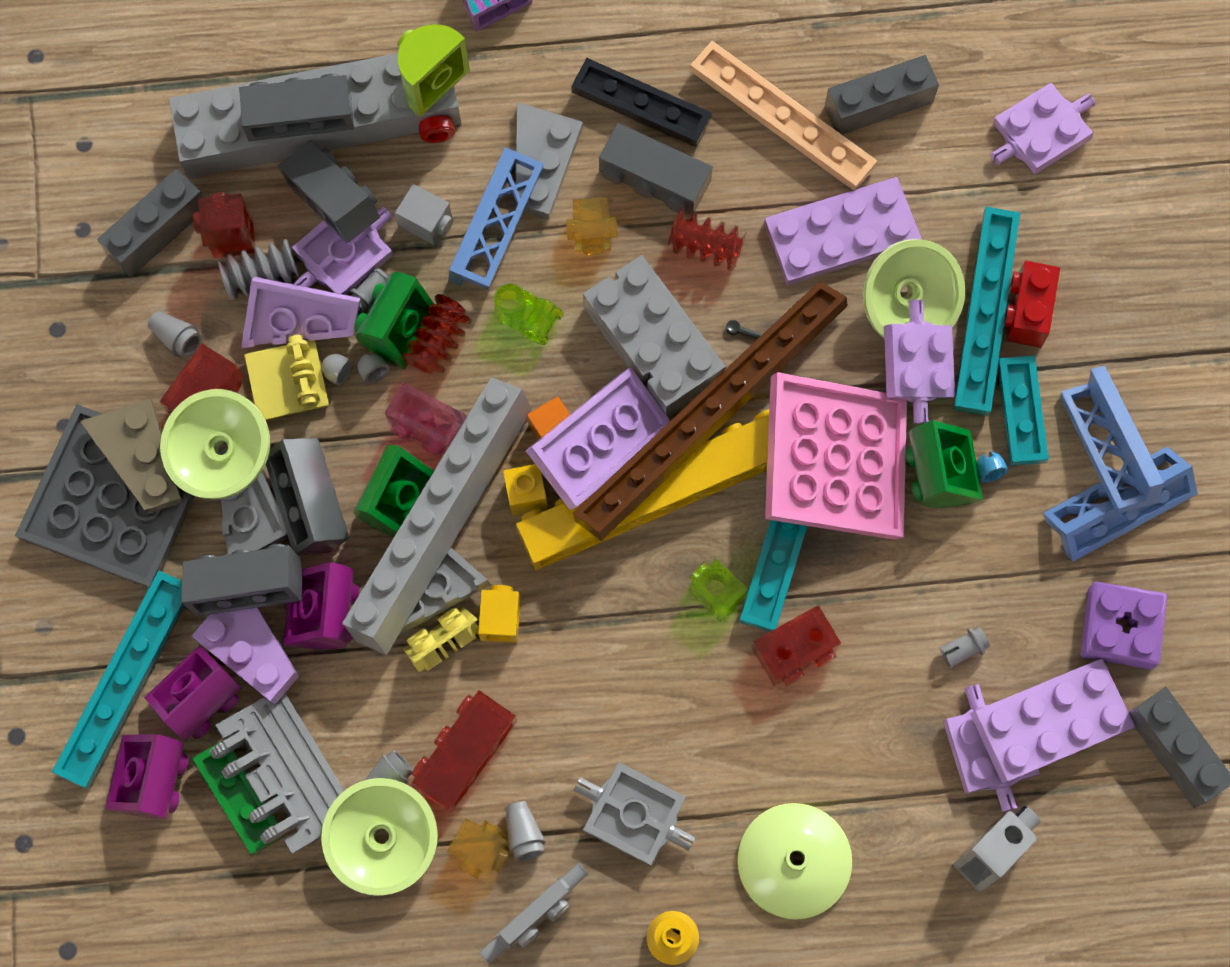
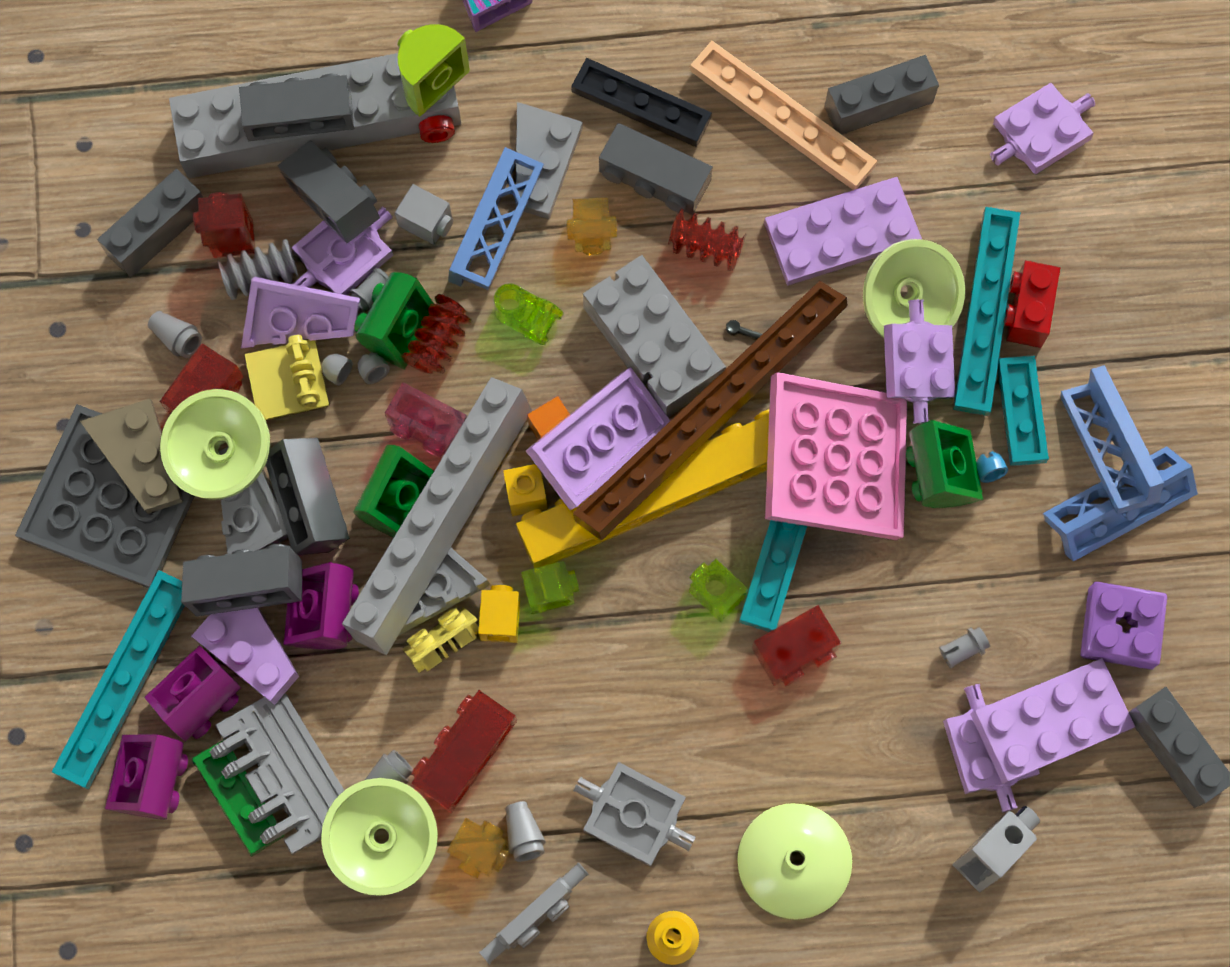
(549, 587): none -> clear neon green brick

